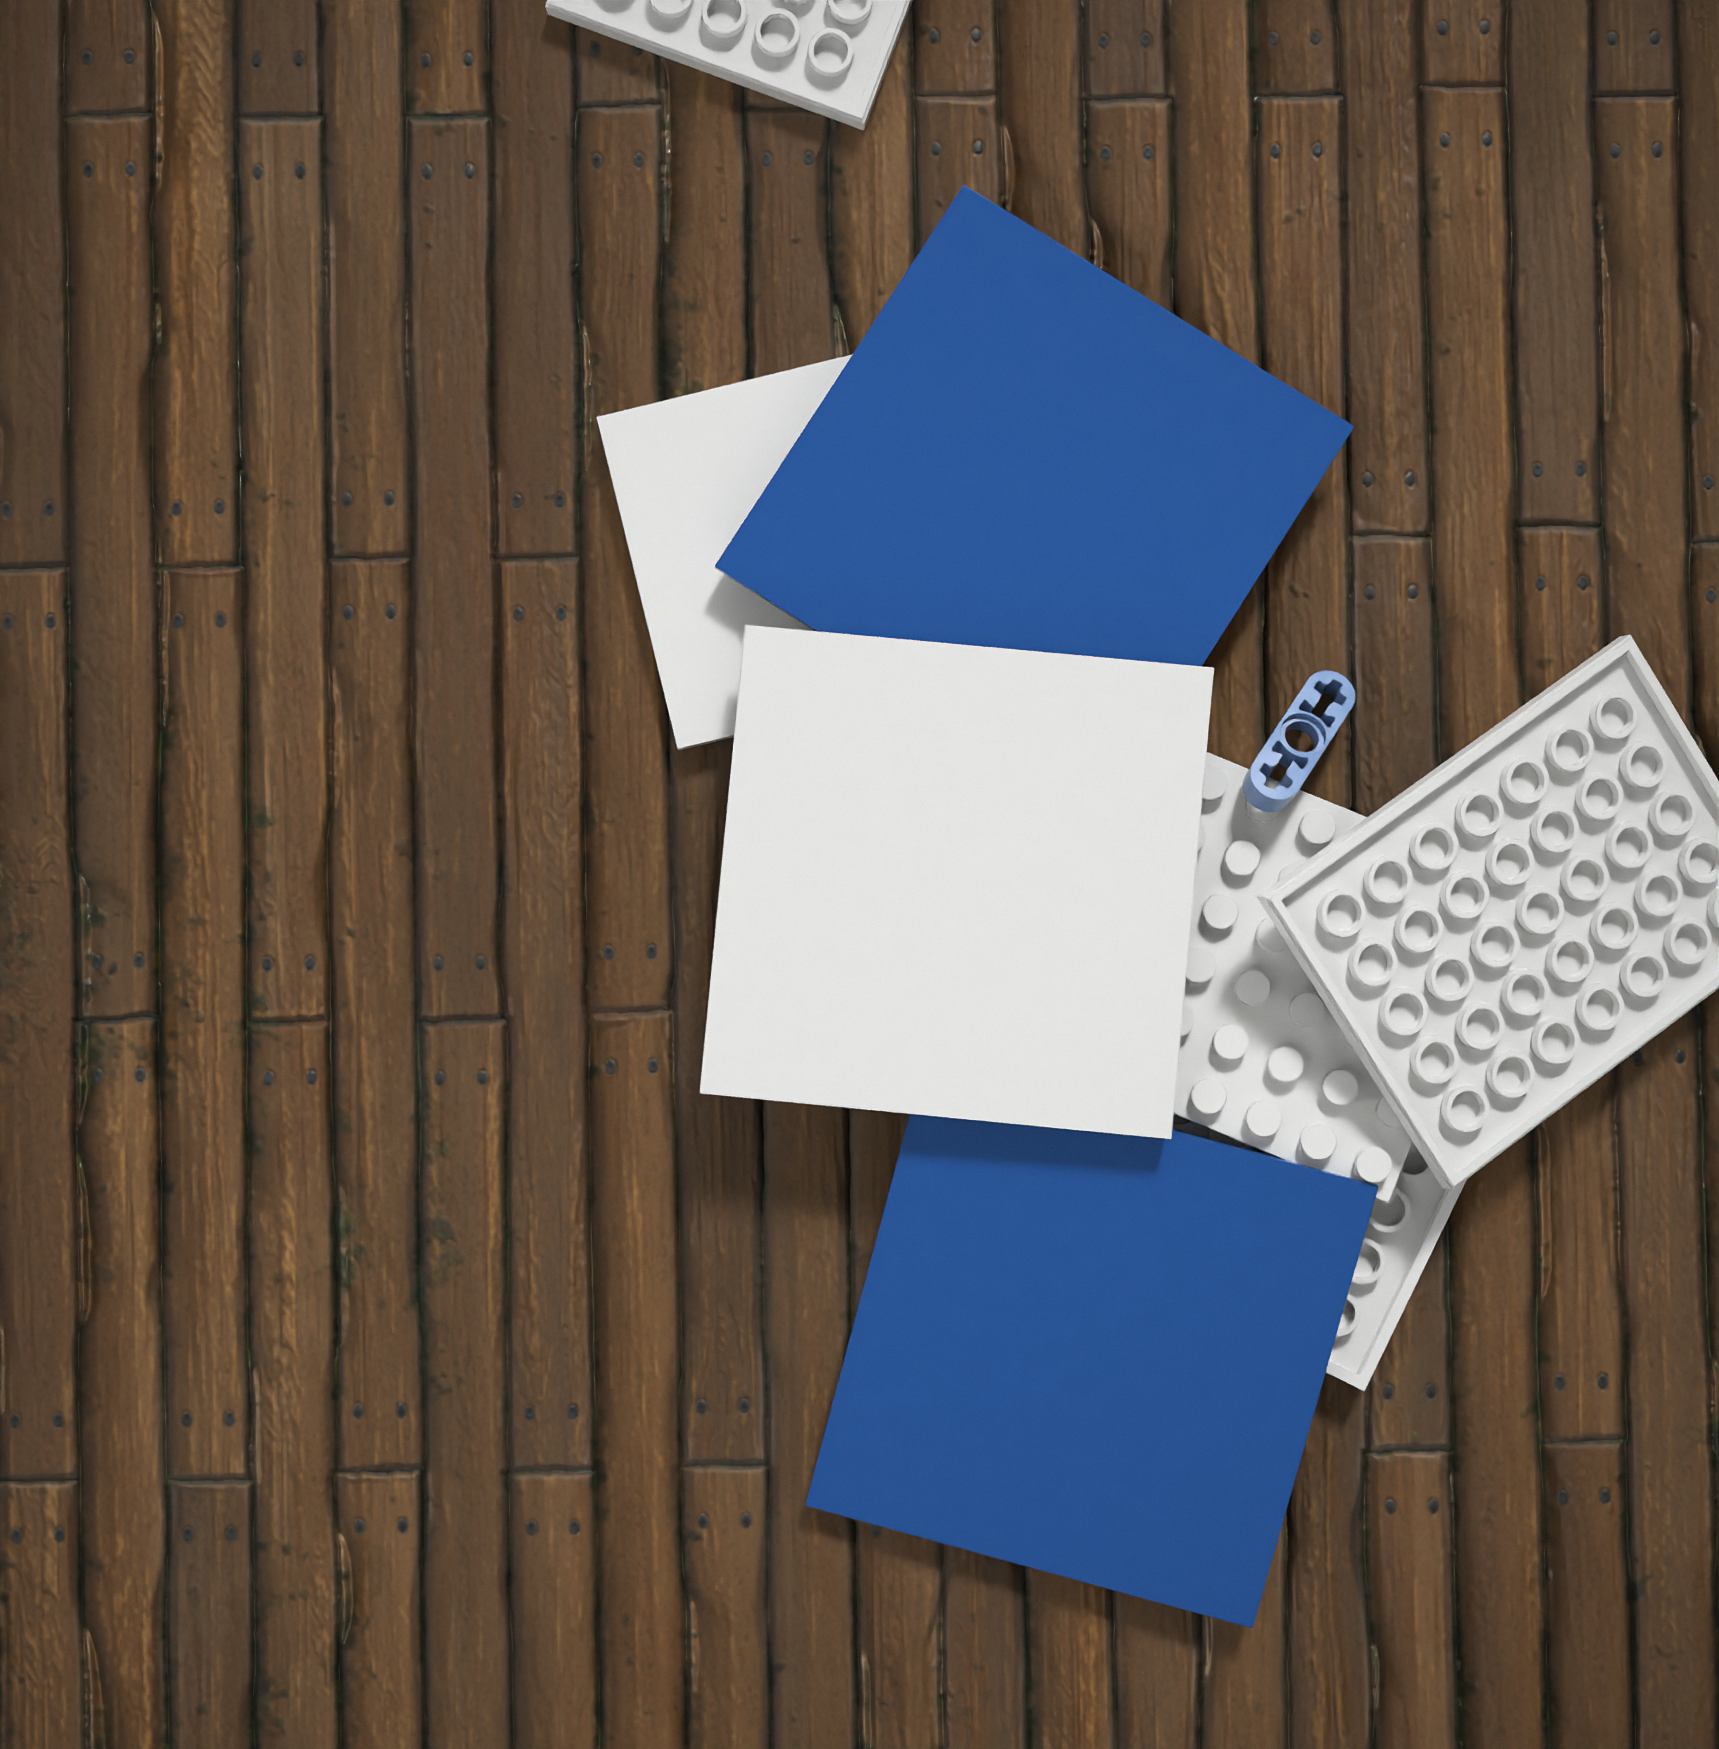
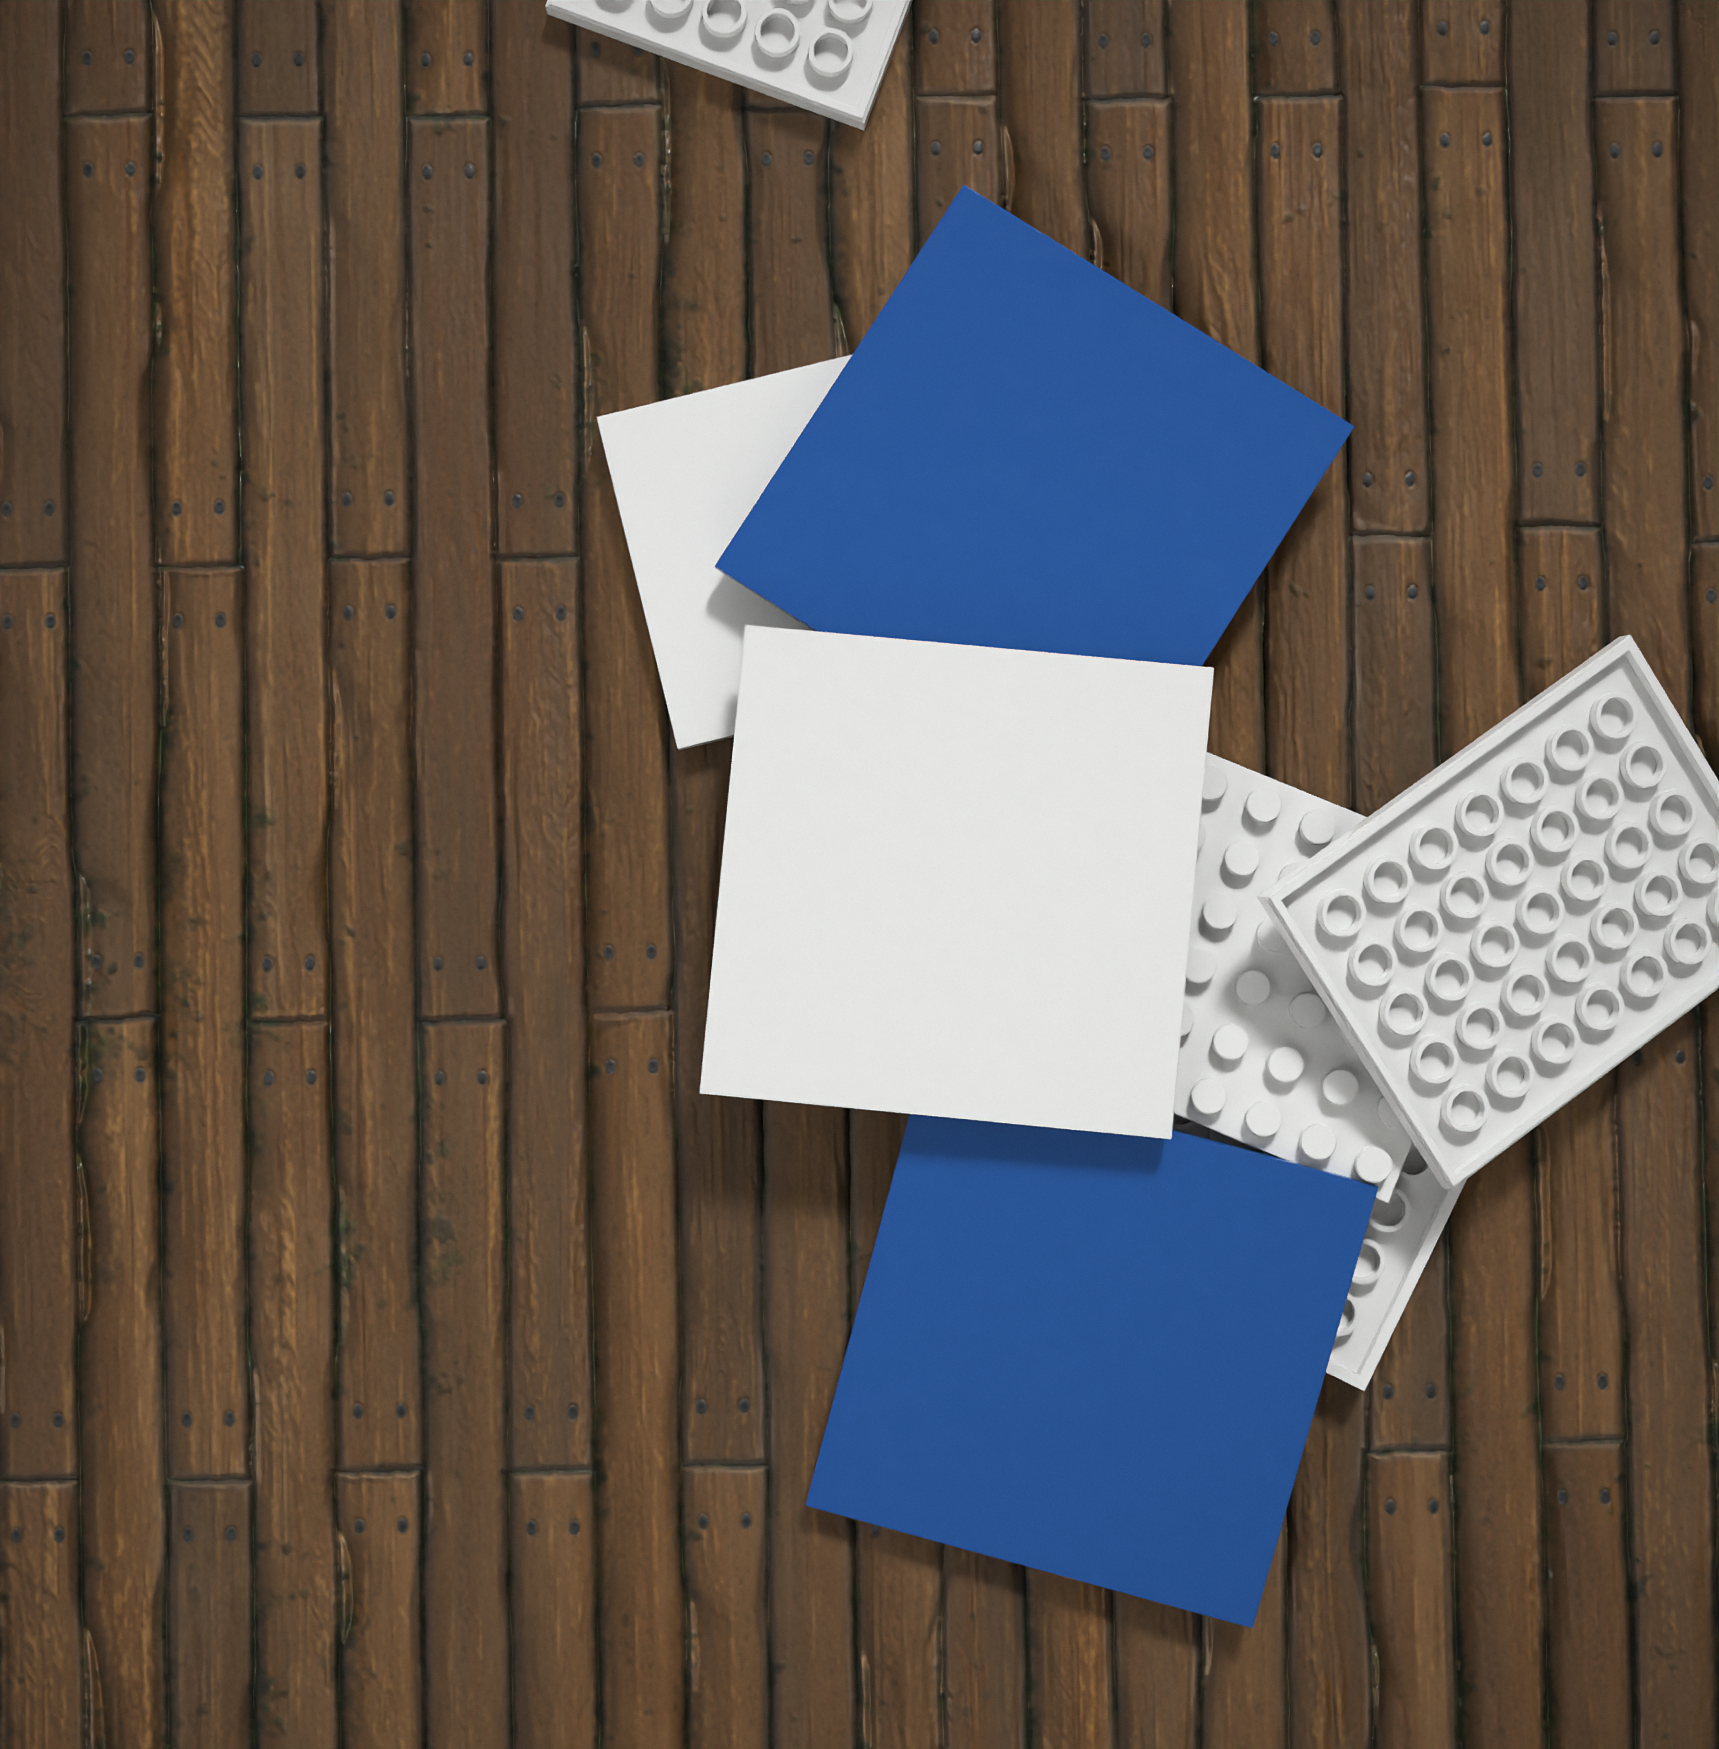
(1298, 763): medium blue beam -> none

